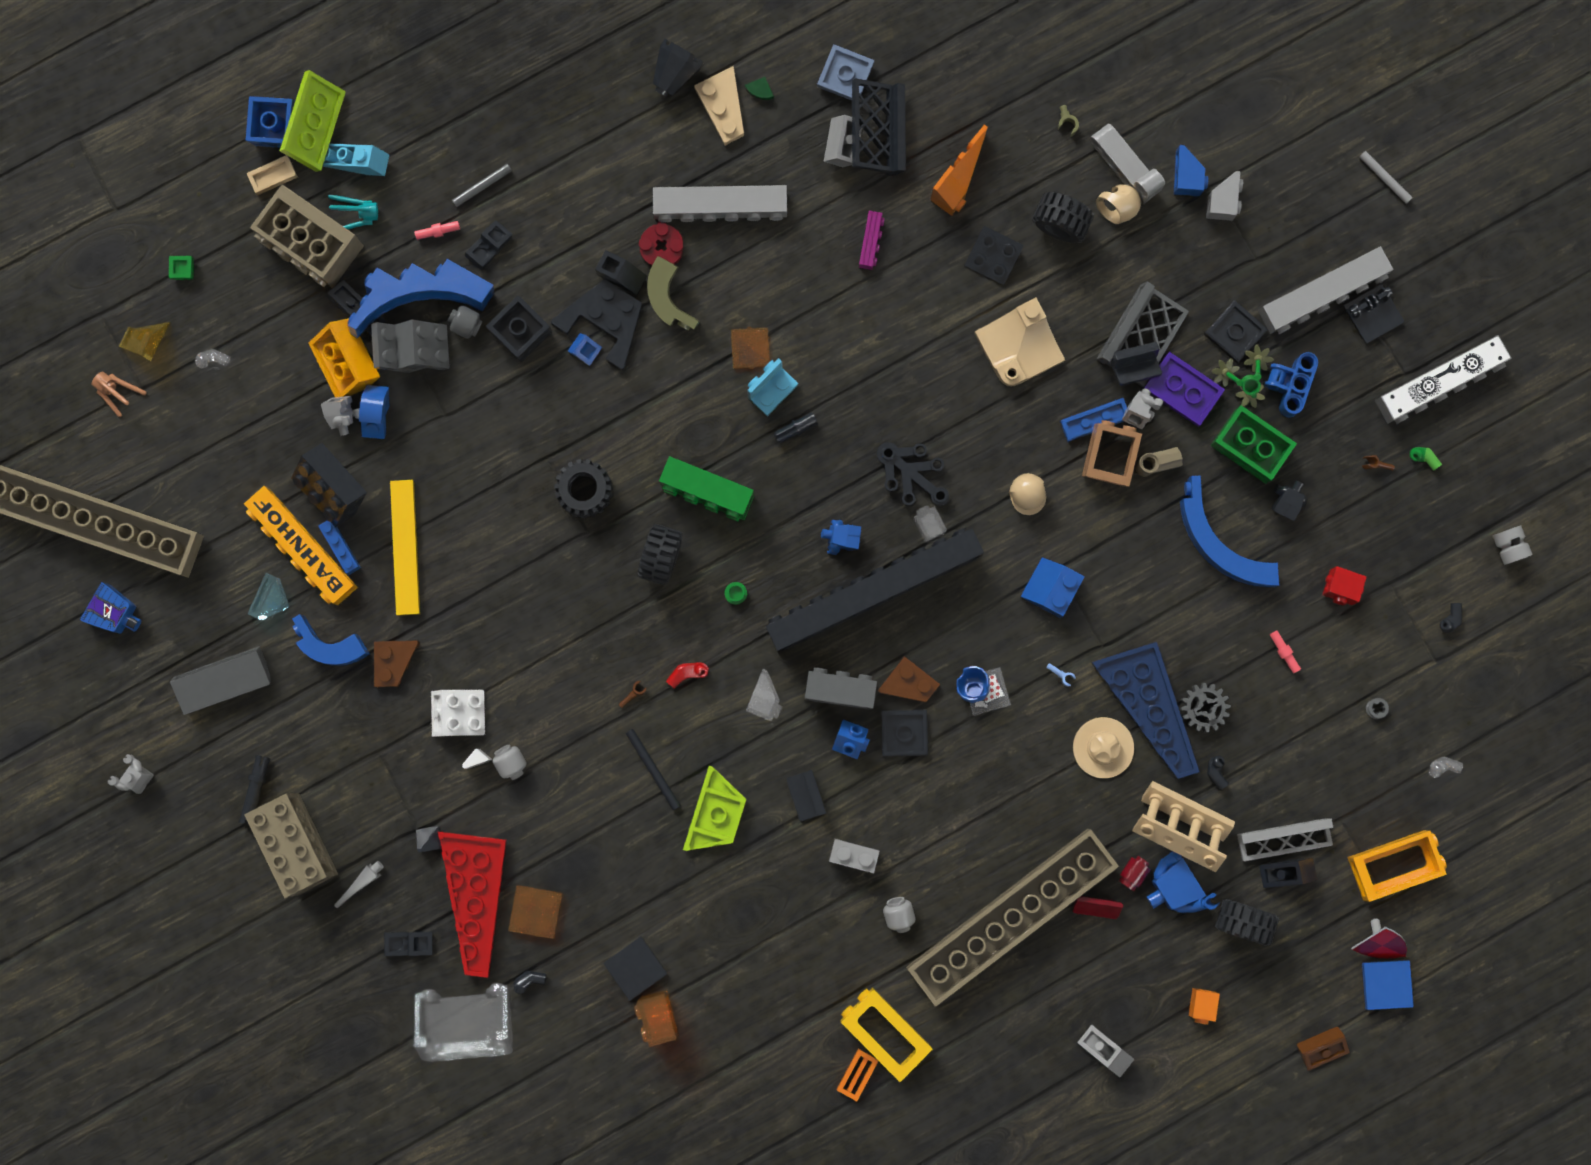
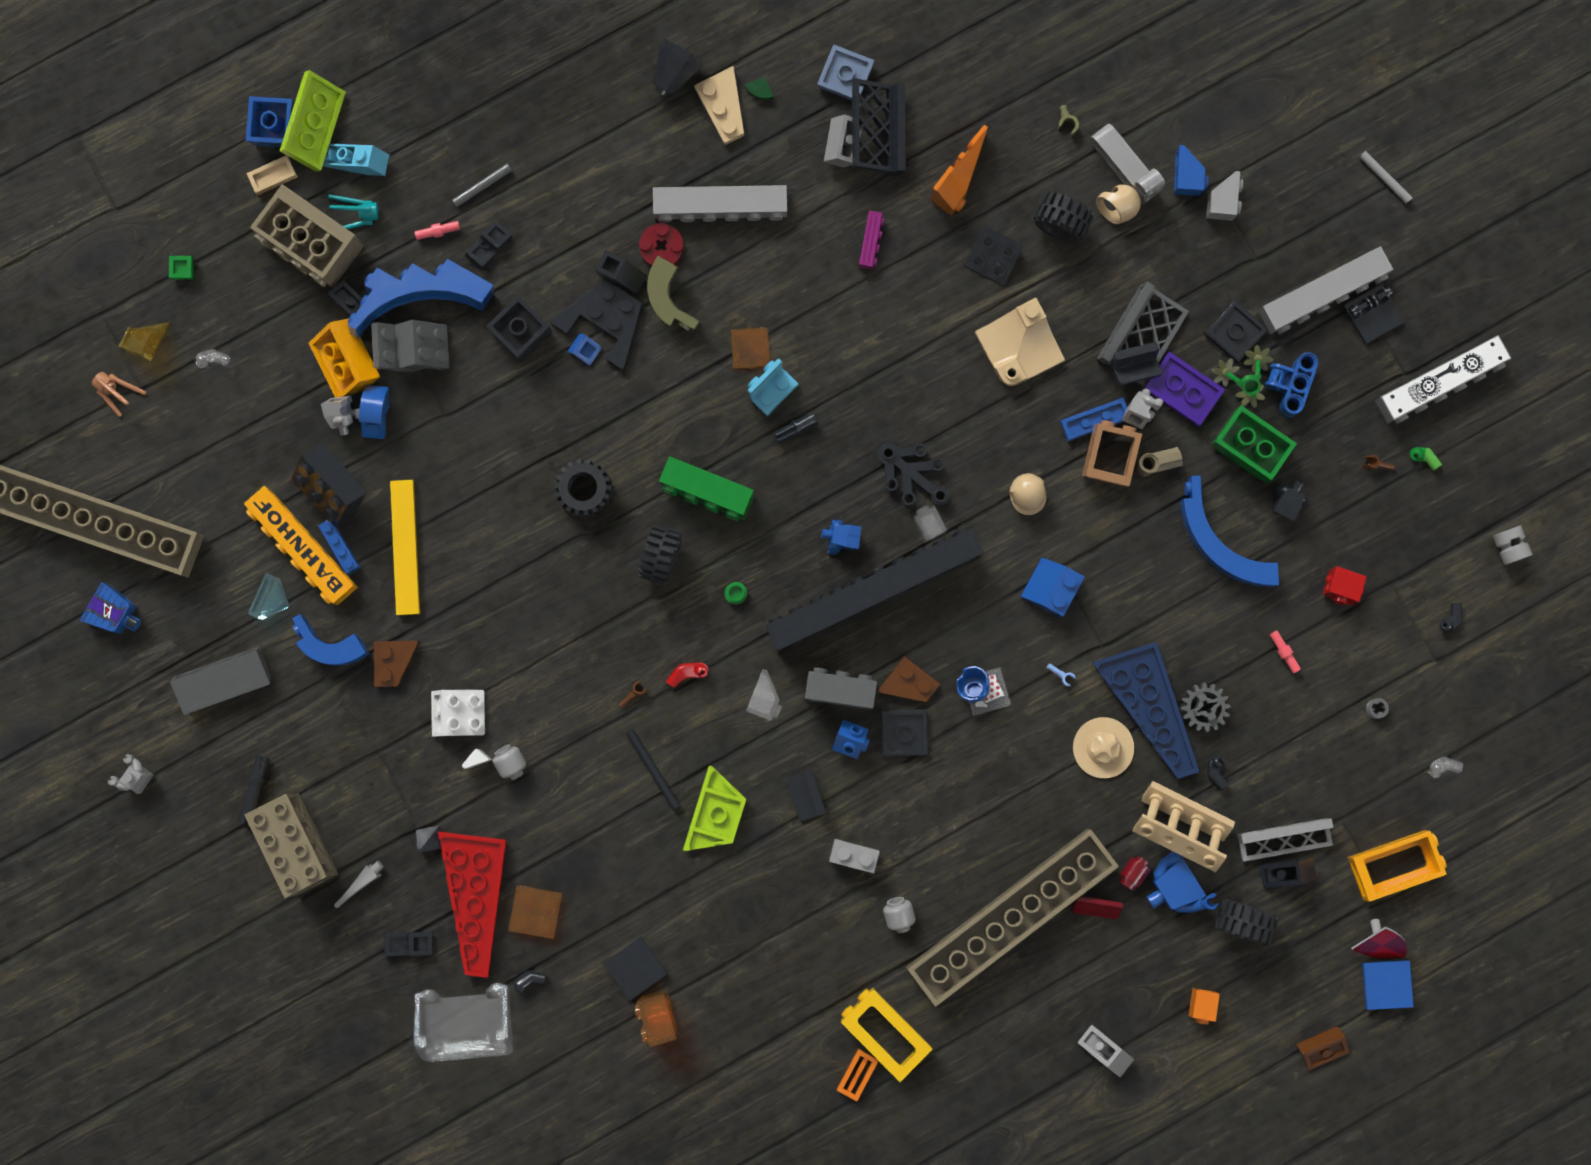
(464, 322): dark grey head -> none

